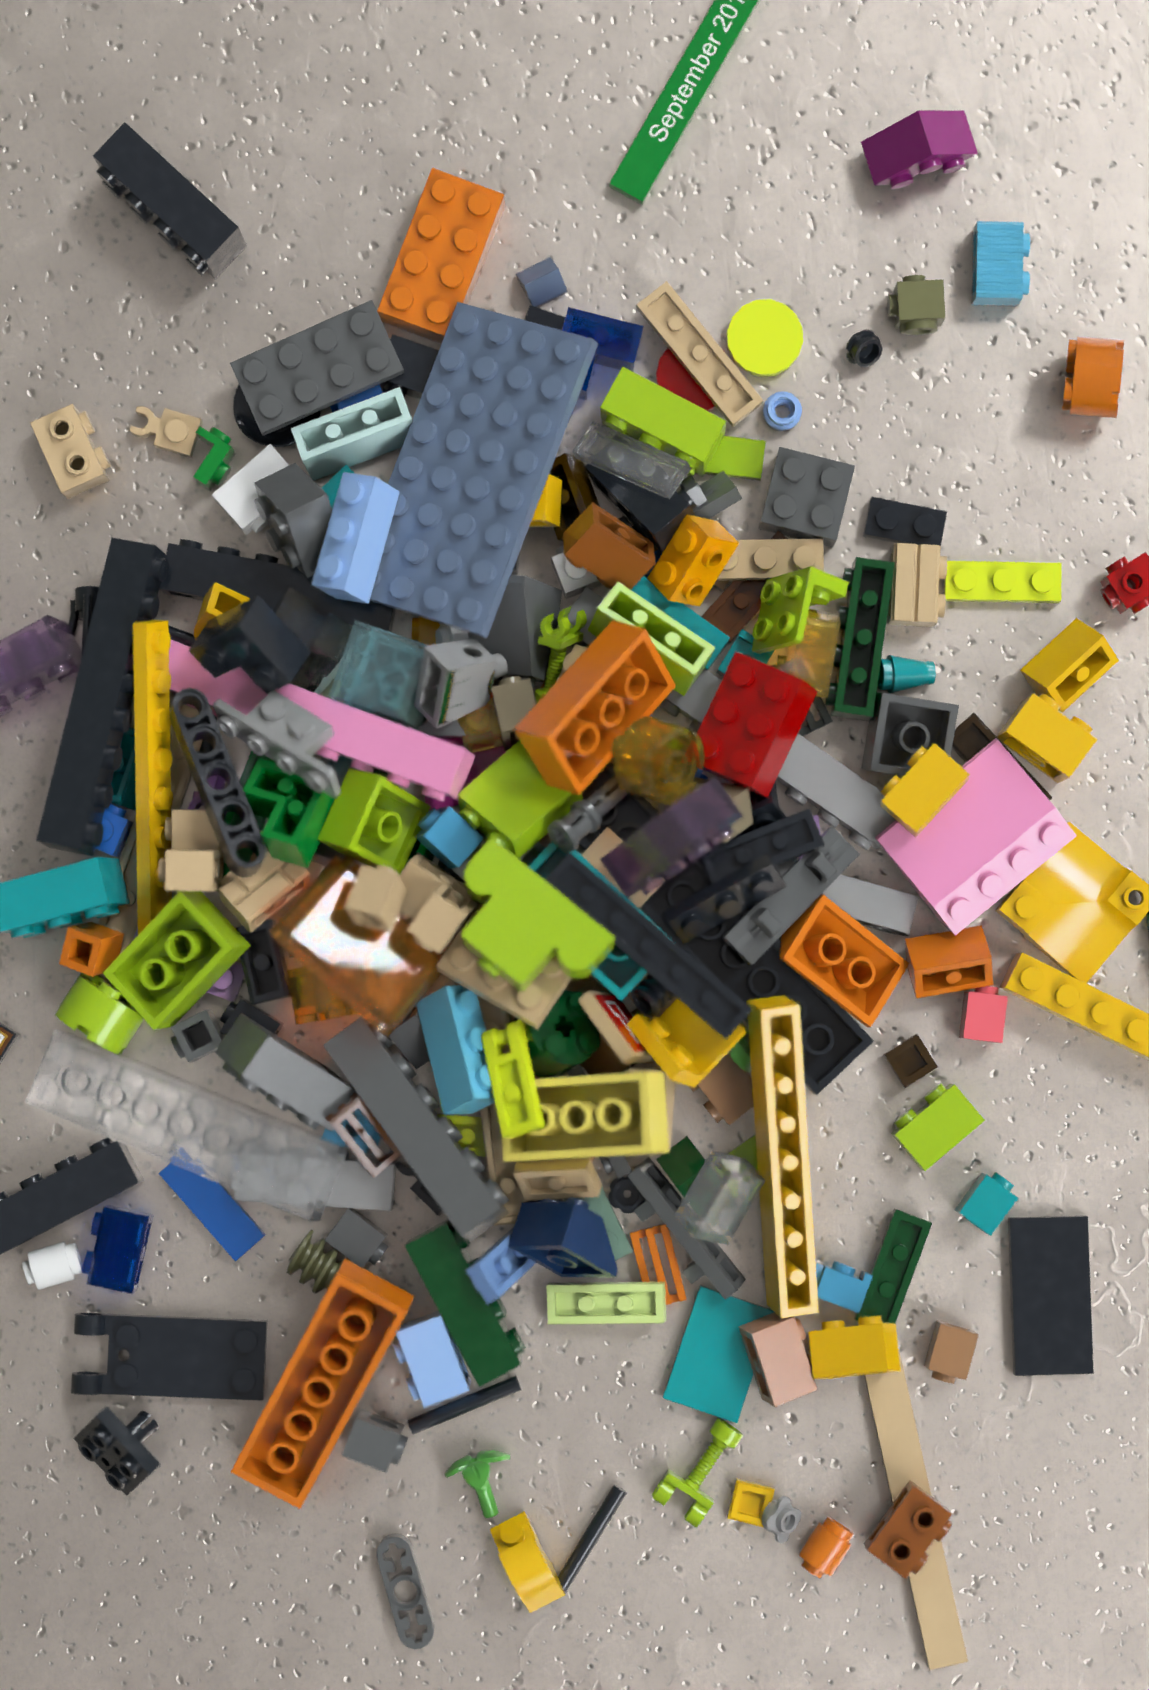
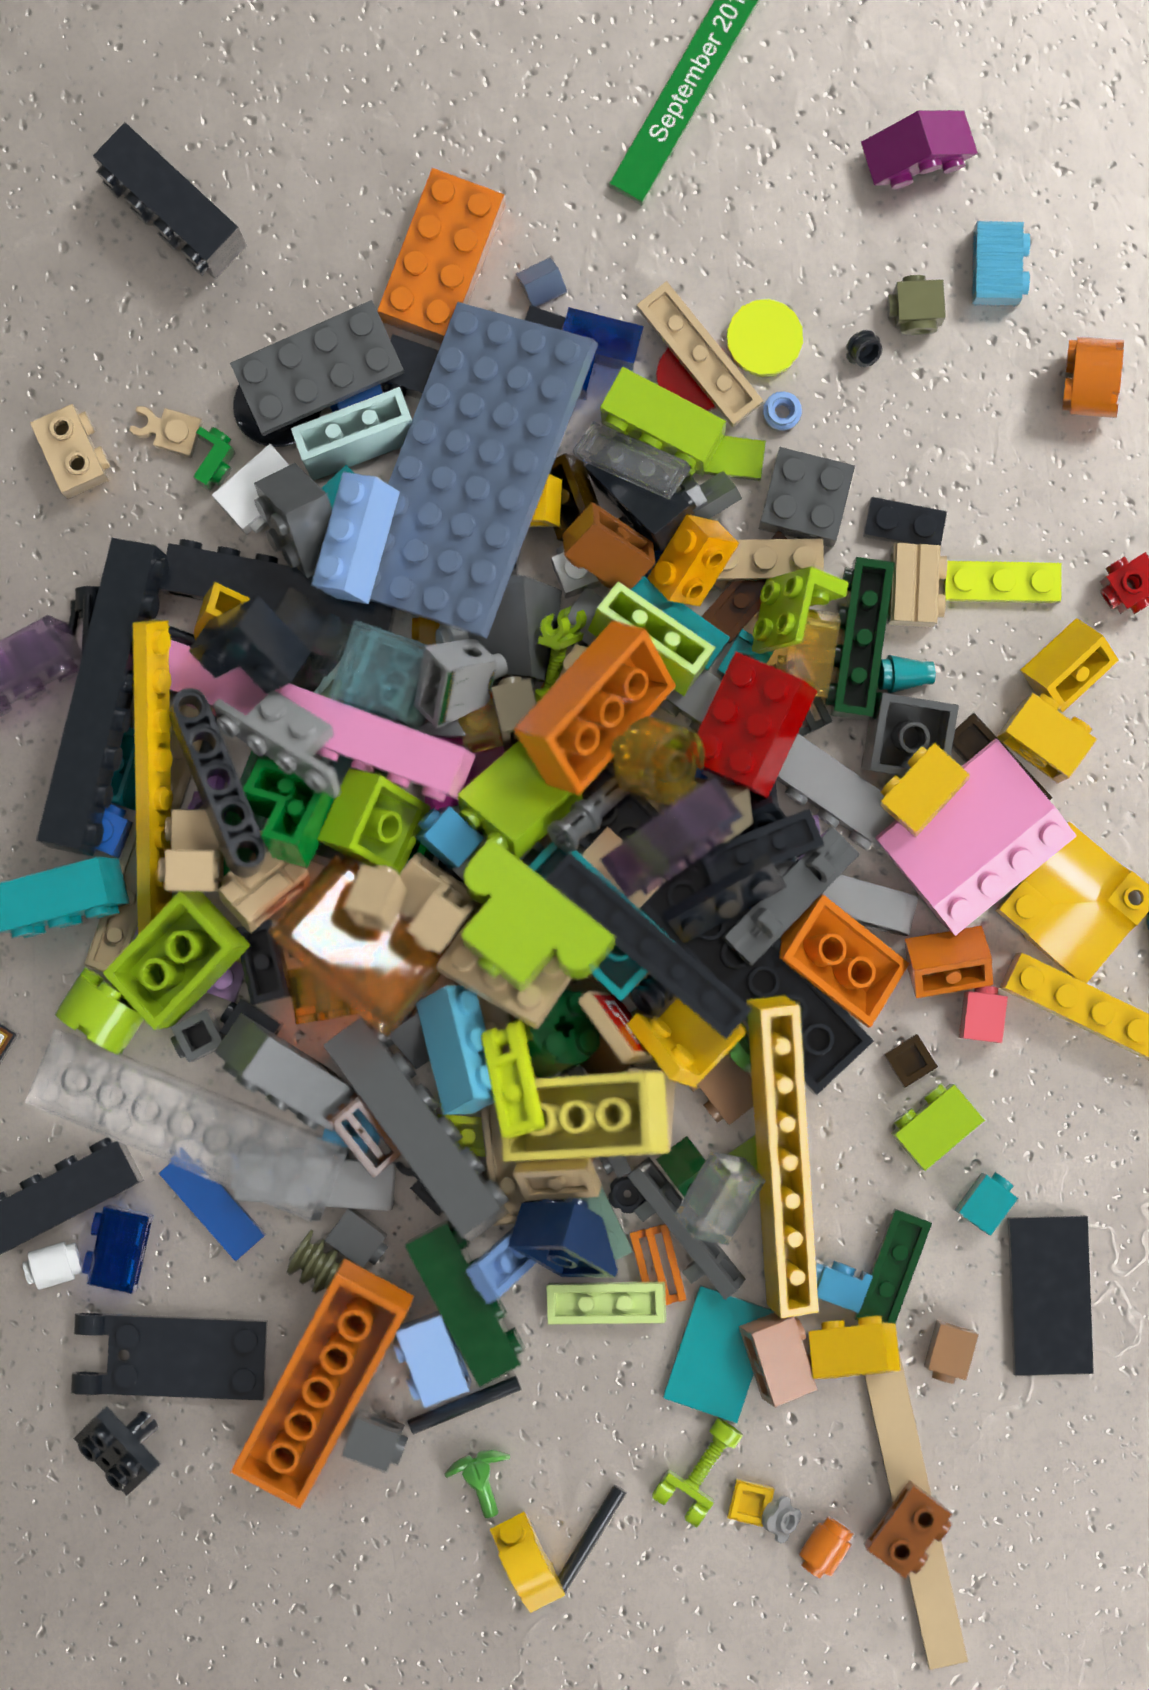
(90, 948): orange brick -> none
(423, 1616): dark grey beam -> none

